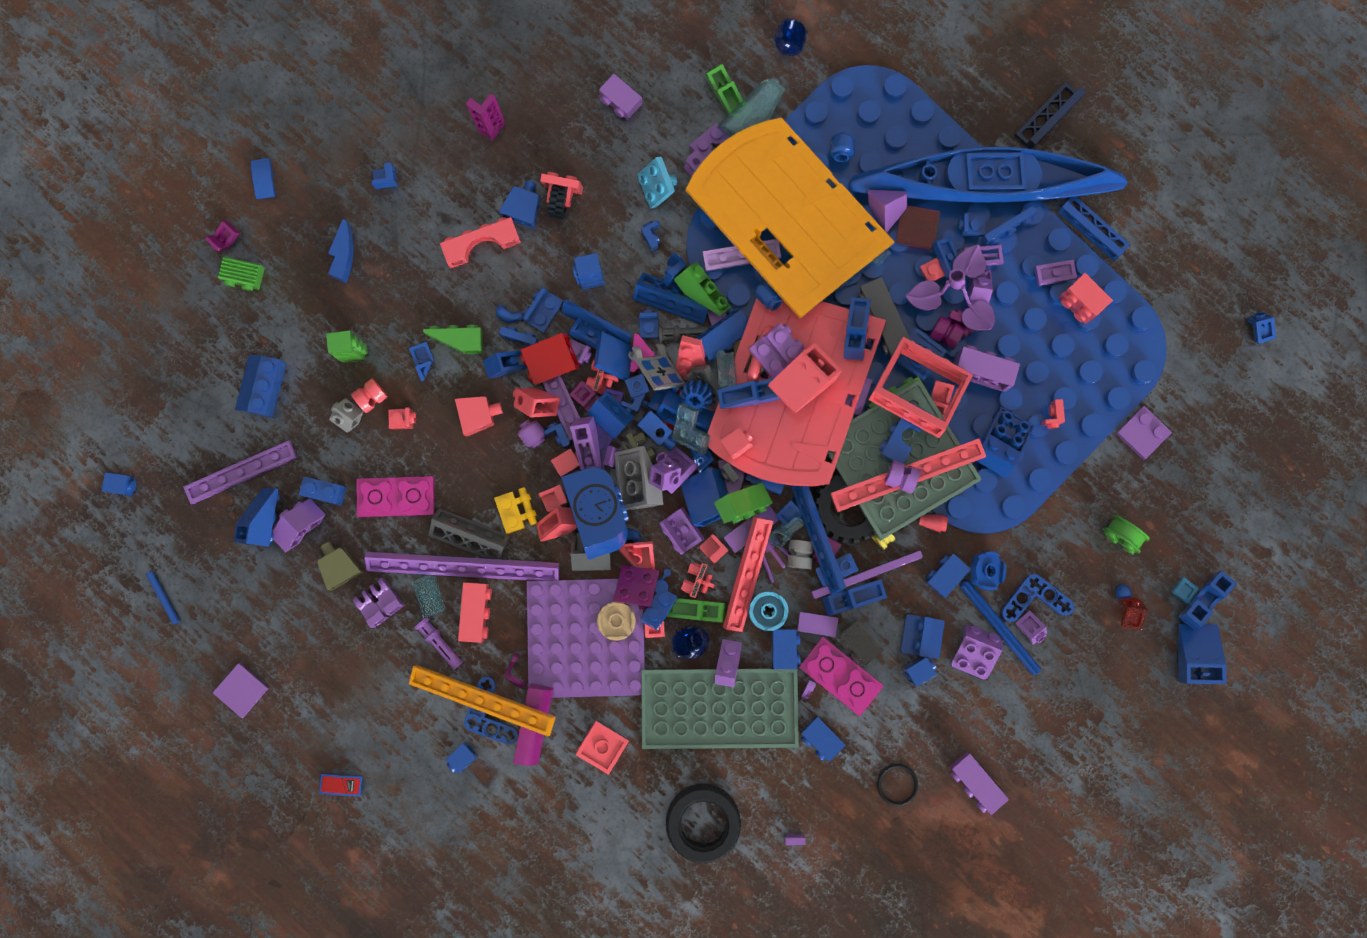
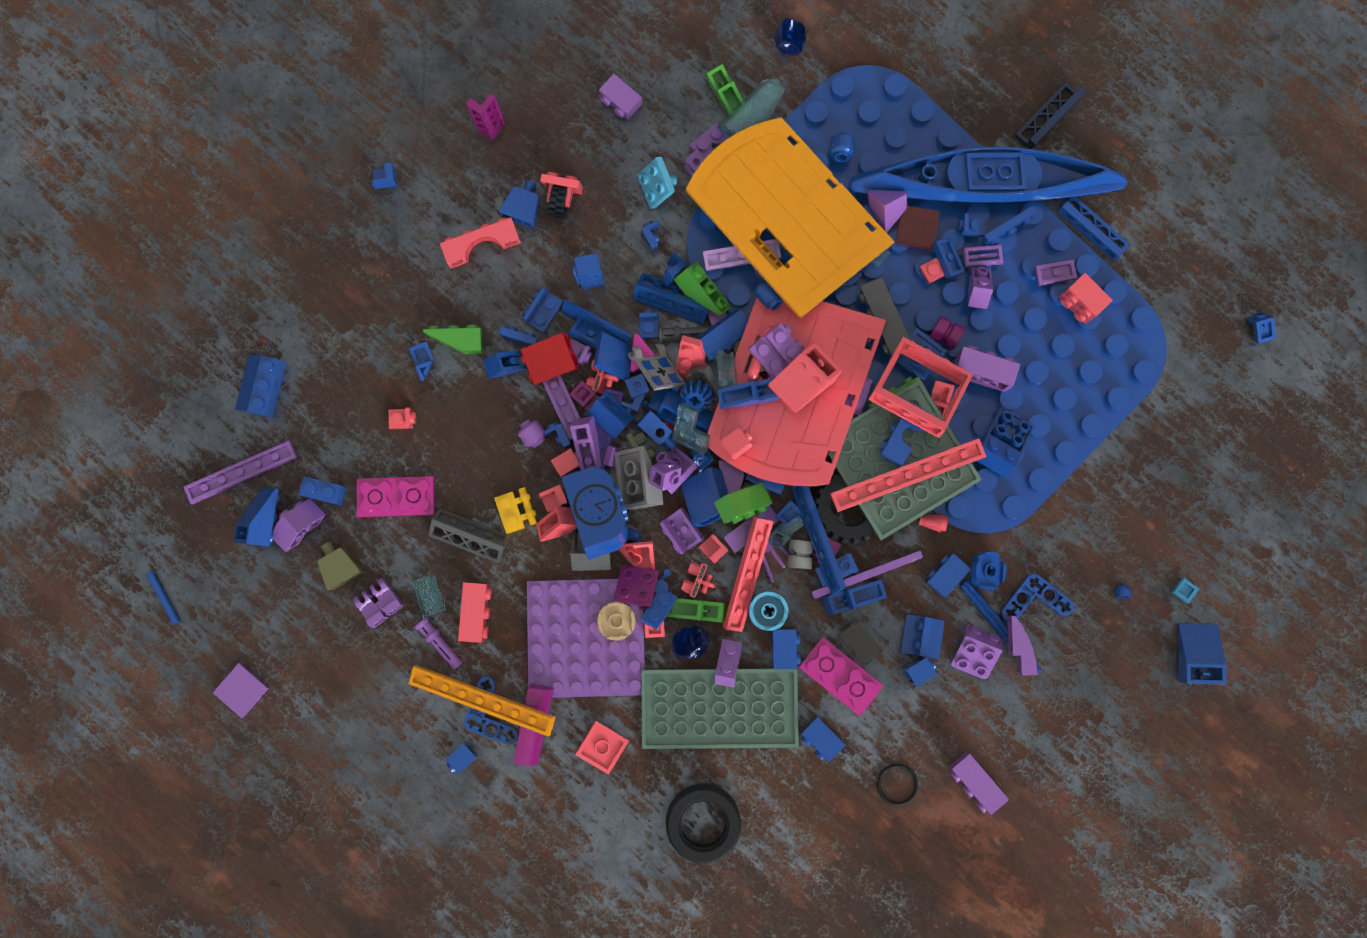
(118, 484): blue brick -> none
(223, 236): magenta bracket -> none
(241, 273): bright green brick -> none
(263, 178): blue slope -> none
(340, 784): slope -> none
(342, 253): blue slope -> none
(346, 346): bright green brick -> none
(346, 415): light grey brick -> none
(369, 395): coral wheel -> none
(461, 566): medium lavender plate -> none
(476, 414): coral torso -> none
(506, 316): blue arm -> none
(512, 679): magenta piece -> none
(529, 400): coral torso -> none
(729, 474): dark grey plate -> none
(794, 839): medium lavender tile -> none
(809, 687): medium lavender tile -> none
(817, 624): medium lavender tile -> none
(857, 328): blue slope -> none
(883, 543): light yellow wheel -> none
(901, 476): medium lavender wheel -> none
(956, 317): magenta bracket -> none
(970, 264): medium lavender plant -> none
(1021, 647): none -> medium lavender slope
(1032, 627): medium lavender bracket -> none
(1056, 411): coral bracket -> none
(1126, 534): bright green wheel -> none
(1134, 614): clear red bracket -> none
(1143, 432): medium lavender plate -> none
(1211, 593): blue arch -> none

